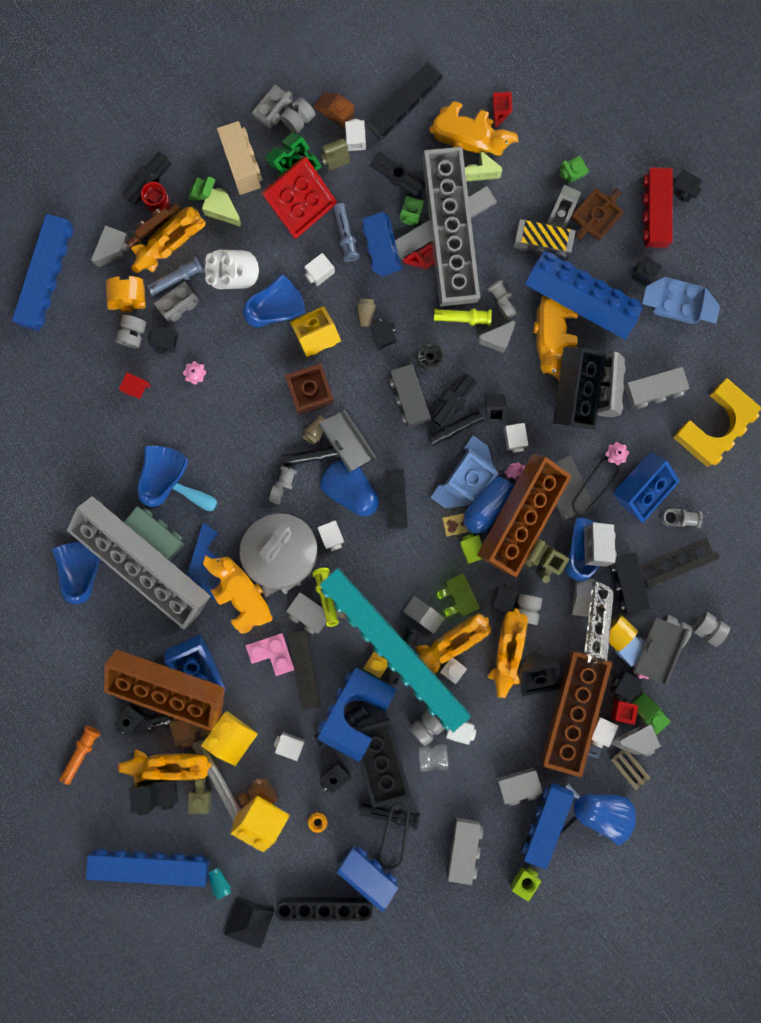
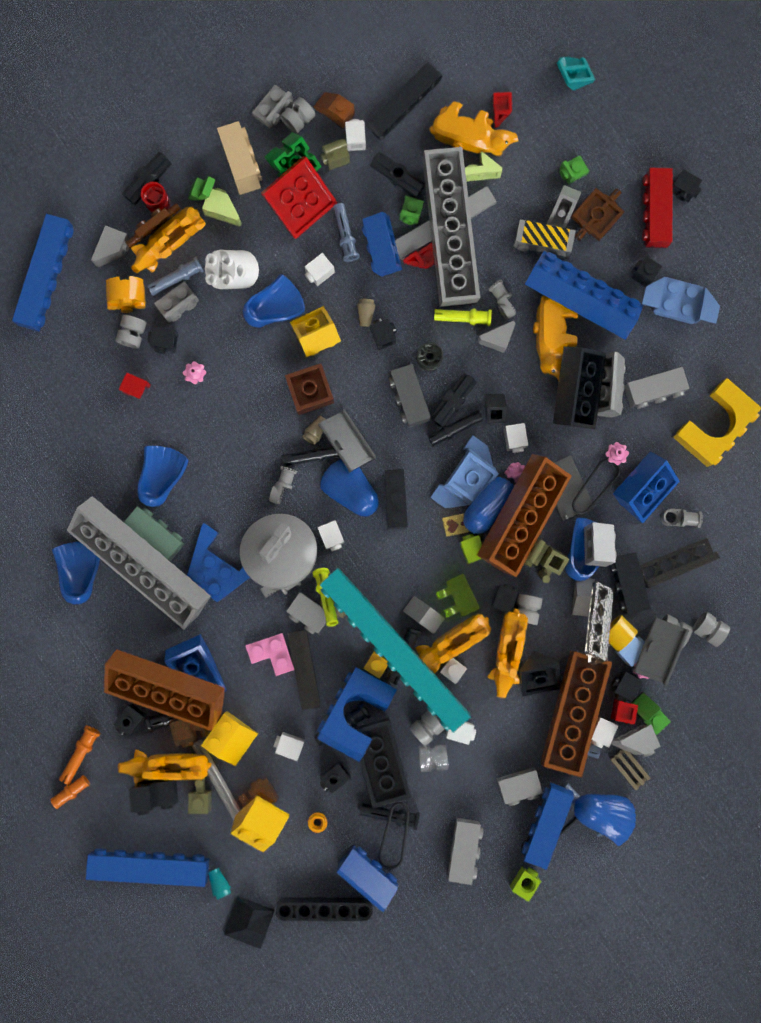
(70, 792): none -> orange pin
(197, 497): medium azure piece -> none
(241, 591): light orange animal -> none
(575, 72): none -> teal slope

